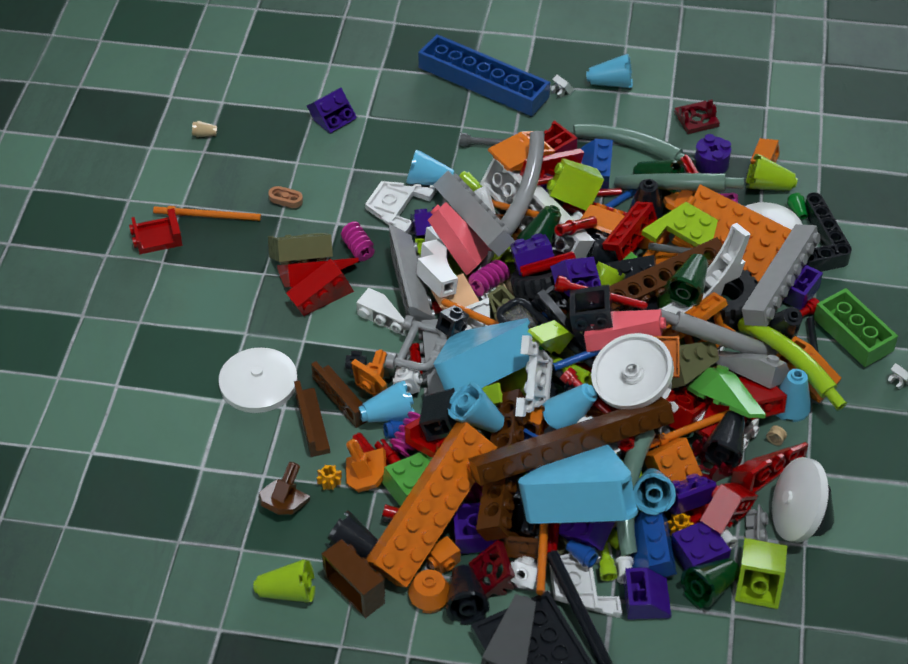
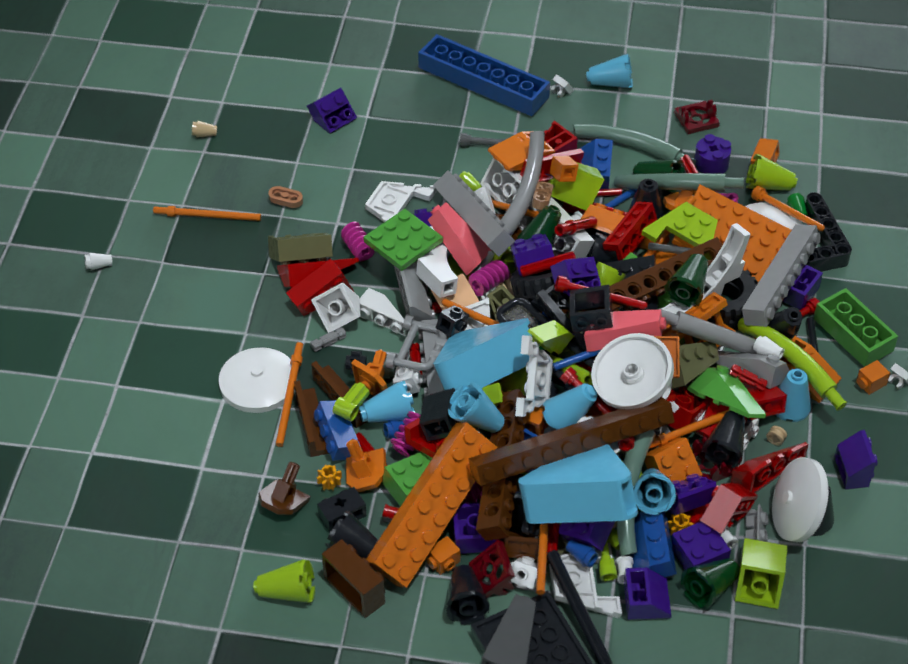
(95, 261): none -> white cone
(156, 234): red panel -> none
(296, 362): none -> orange bar
(328, 339): none -> light grey axle
(333, 508): none -> black brick
(334, 430): none -> blue brick
(337, 306): none -> white slope
(349, 404): none -> lime piece
(391, 455): red pin -> none
(403, 239): none -> bright green plate
(426, 170): medium azure cone -> none
(429, 591): orange cone -> none
(542, 195): none -> medium nougat beam
(564, 168): none -> orange panel
(748, 377): none -> red axle
(760, 194): none -> orange piece
(765, 346): none -> white cone
(856, 461): none -> dark purple slope
(873, 377): none -> orange brick

